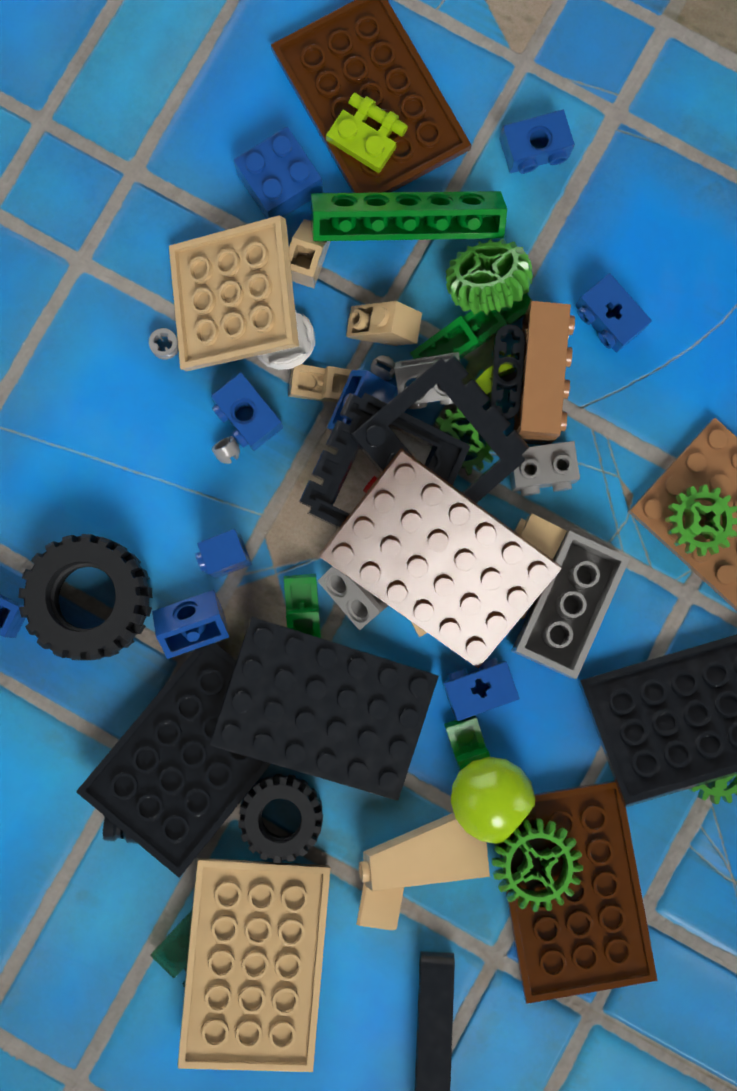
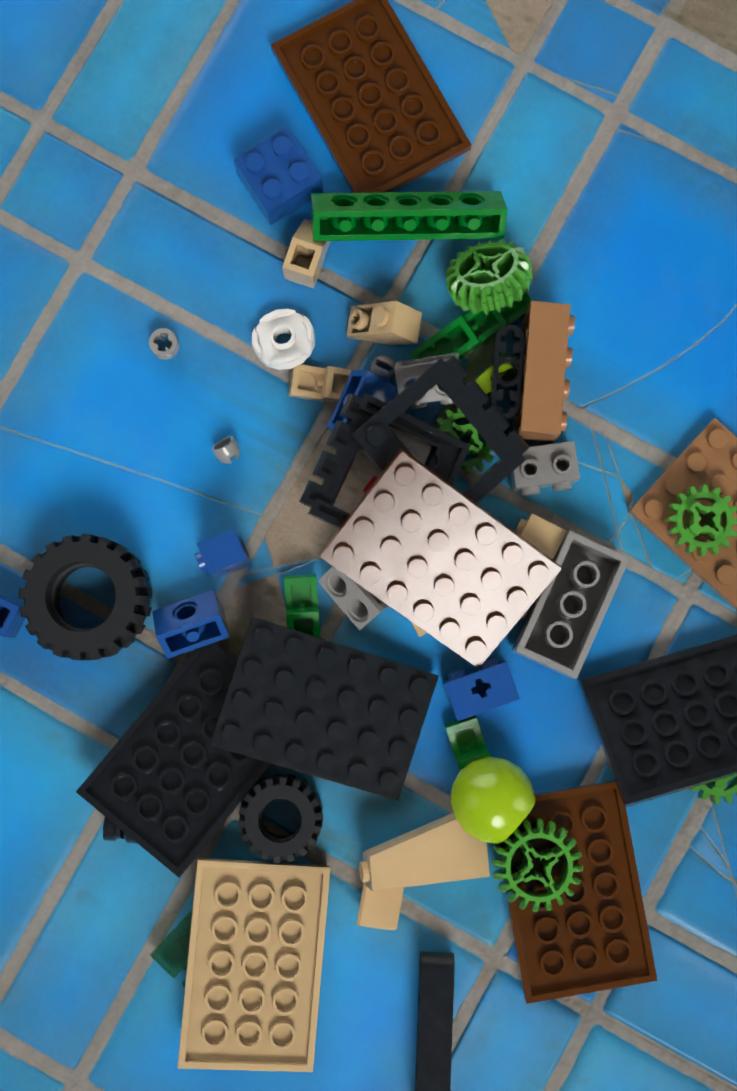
(233, 294): tan plate -> none
(240, 394): blue brick -> none
(362, 141): lime plate -> none
(549, 129): blue brick -> none
(610, 297): blue brick -> none

